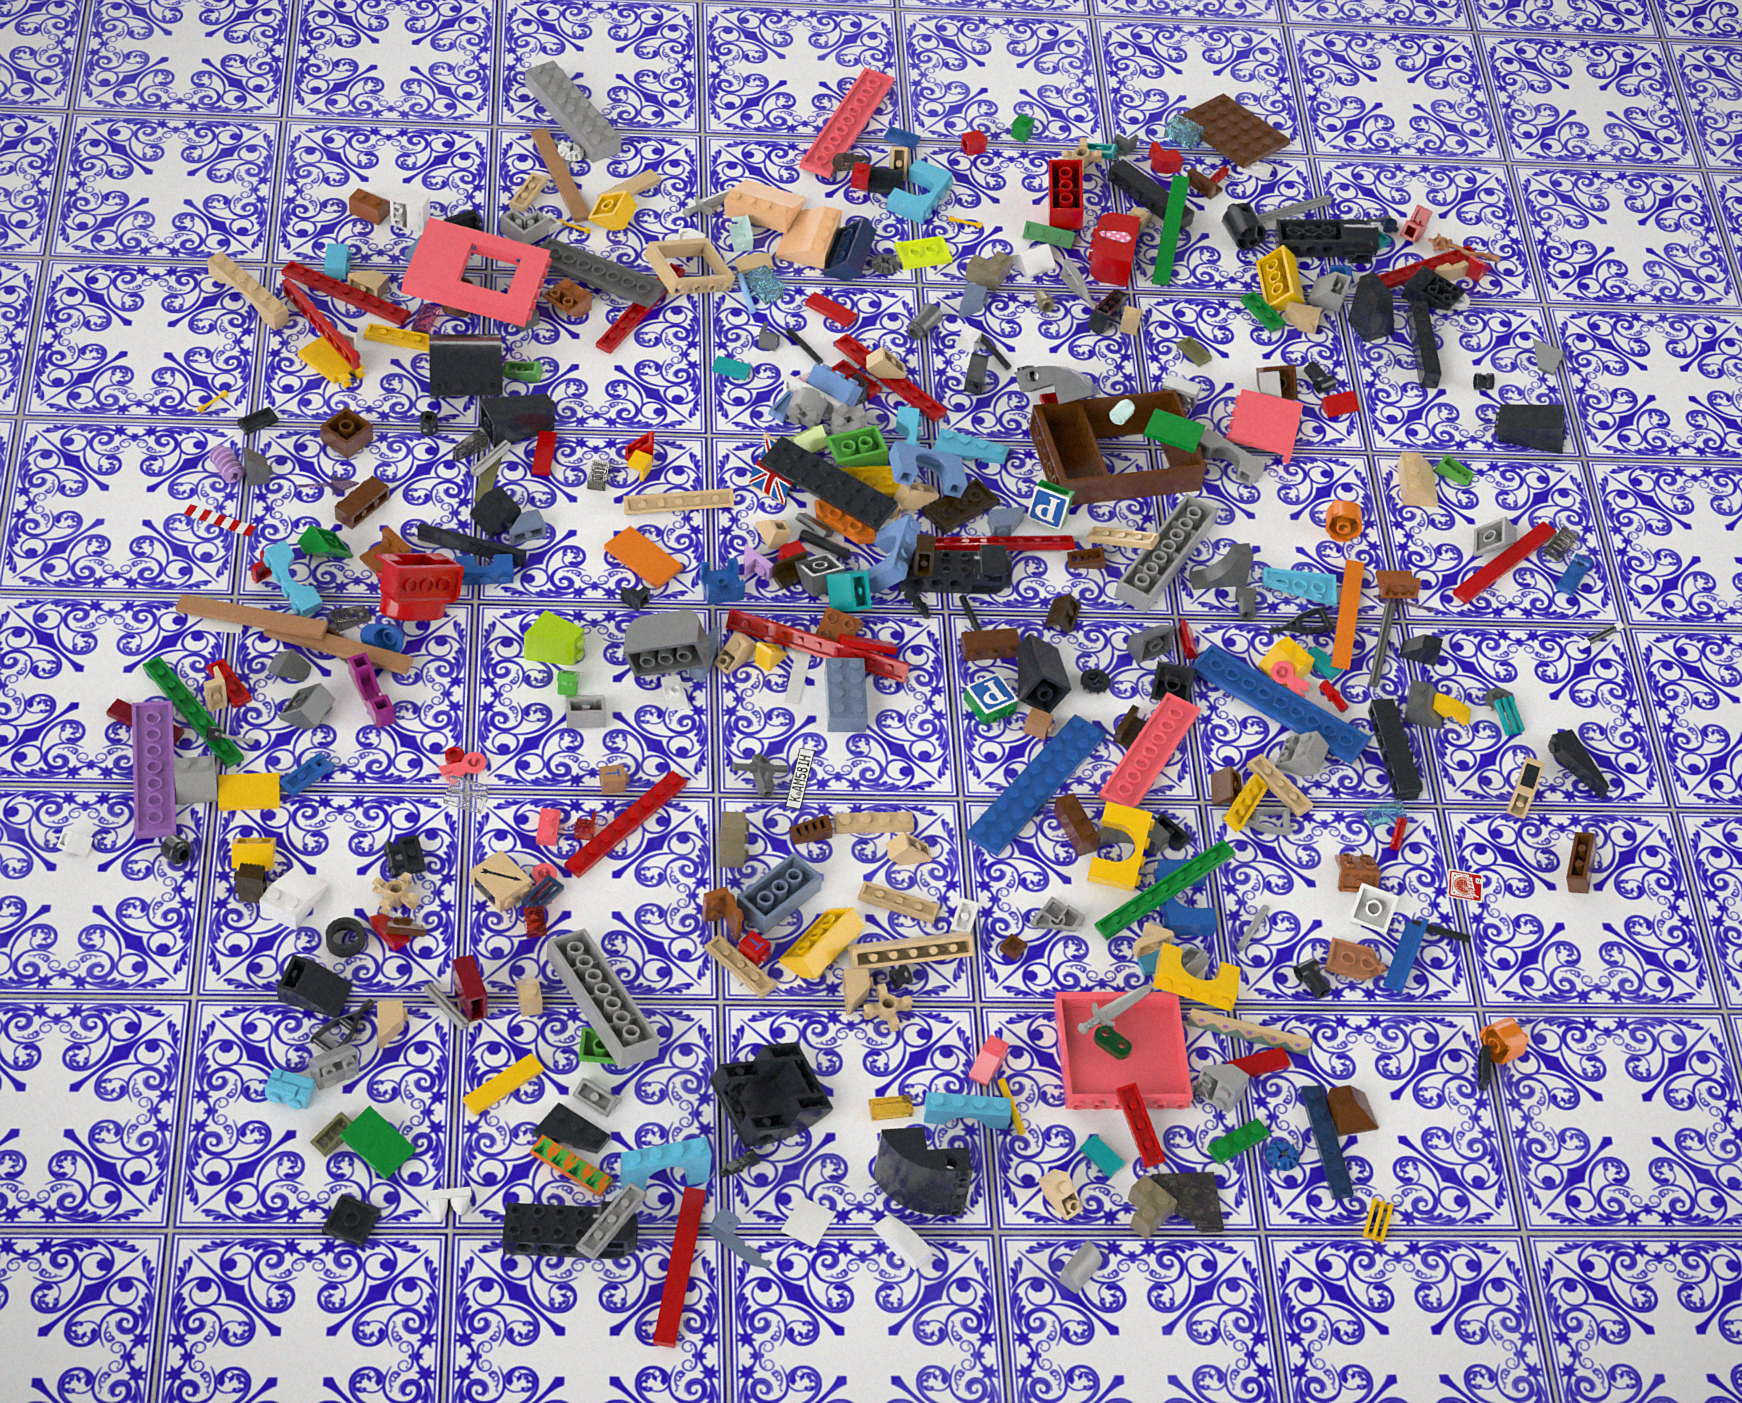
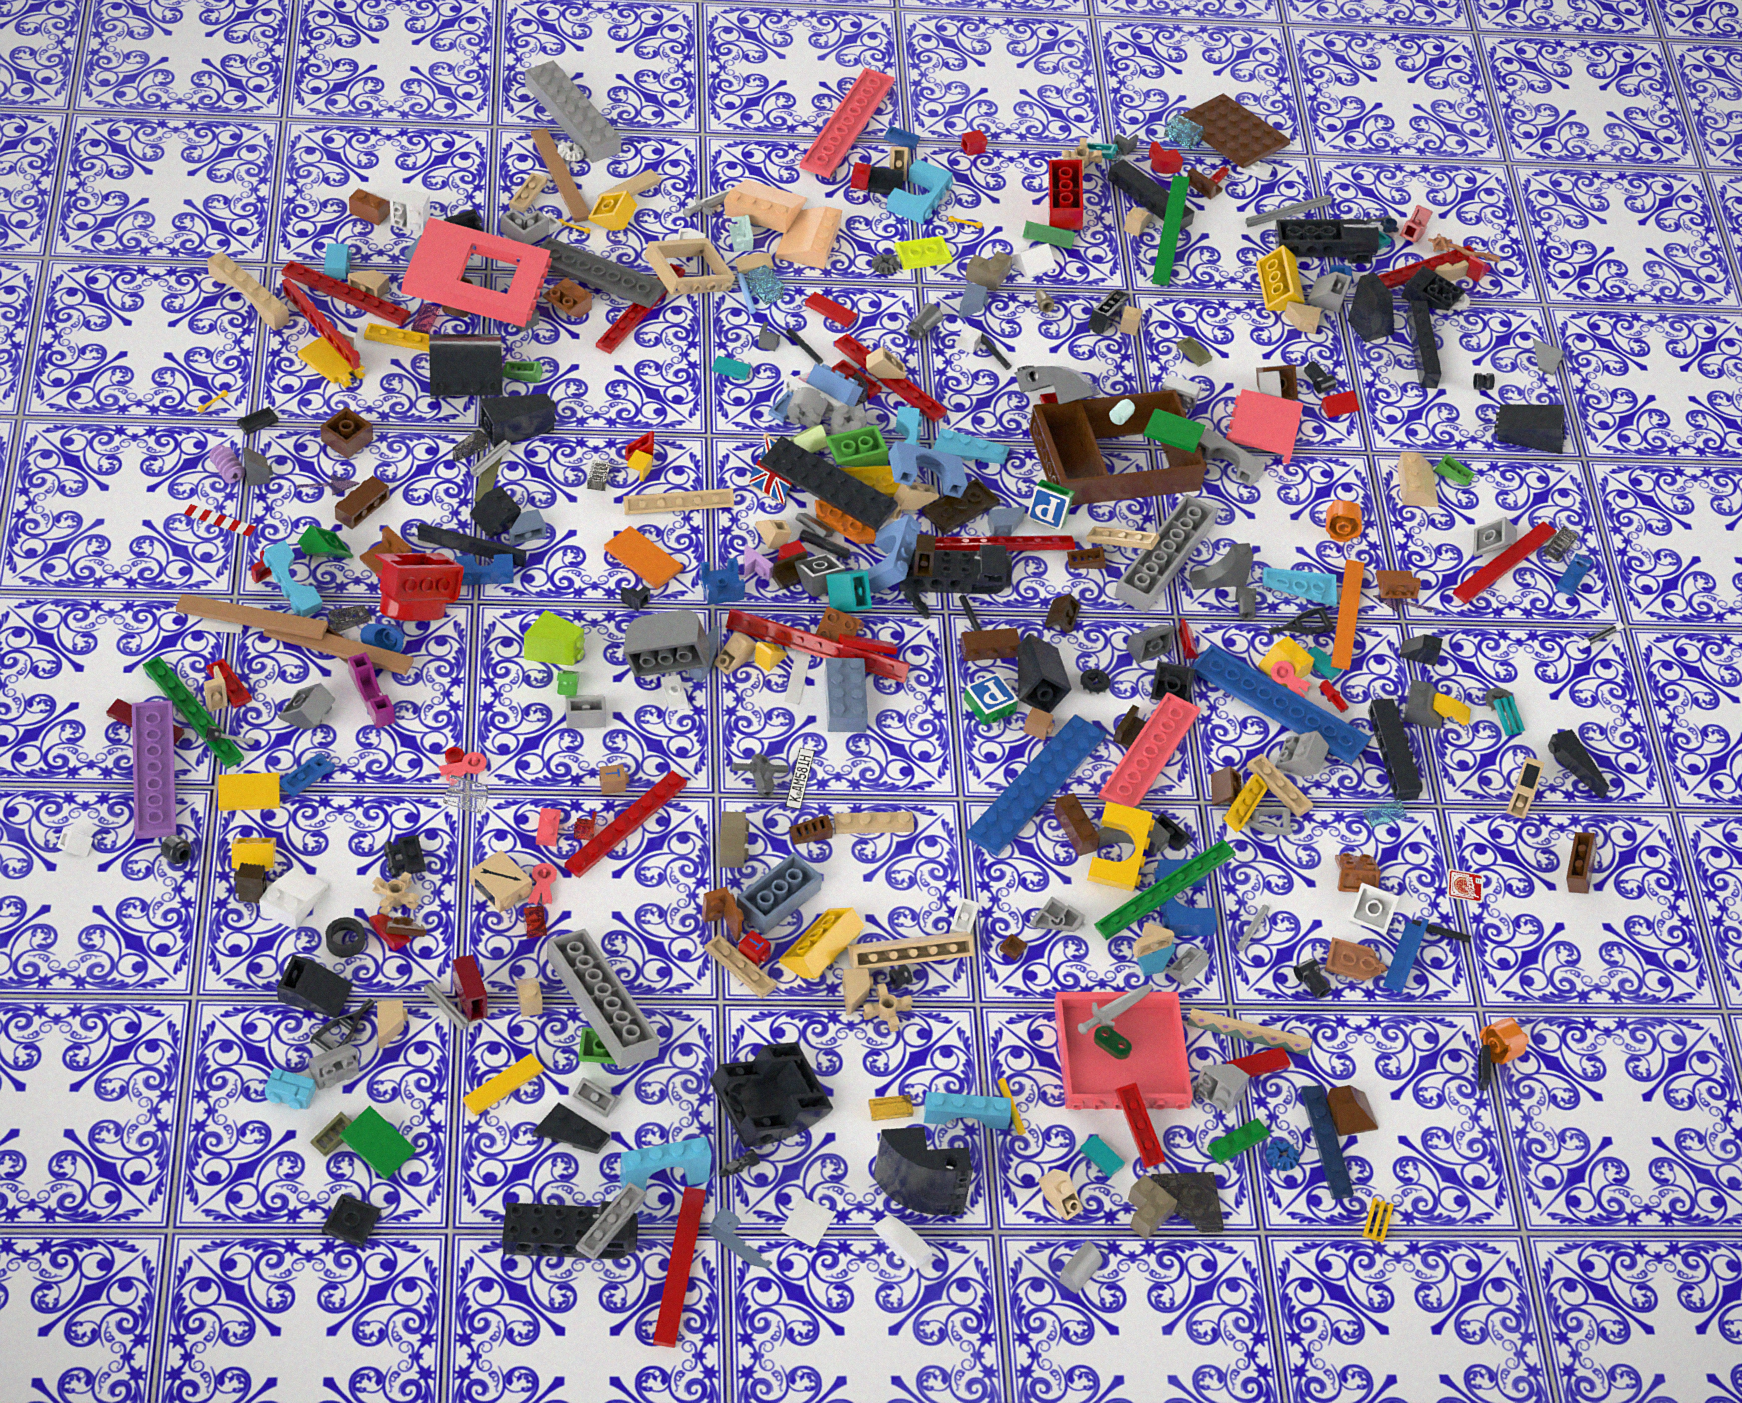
(195, 780): light grey slope -> none
(290, 665): dark grey slope -> none
(428, 423): black wheel -> none
(439, 1201): white tile -> none
(544, 453): red tile -> none
(560, 887): dark blue tile -> none
(571, 1166): tile -> none
(846, 161): clear smoke slope -> none
(850, 250): dark blue slope -> none
(899, 902): tan tile -> none
(908, 850): tan slope -> none
(976, 373): black slope -> none
(989, 1060): coral slope -> none
(1022, 128): green brick -> none
(1078, 284): light grey piece -> none
(1113, 248): red brick -> none
(1173, 978): yellow arch -> none
(1243, 225): black cylinder -> none
(1262, 311): green plate -> none
(1381, 645): dark grey axle -> none
(1398, 833): red axle -> none

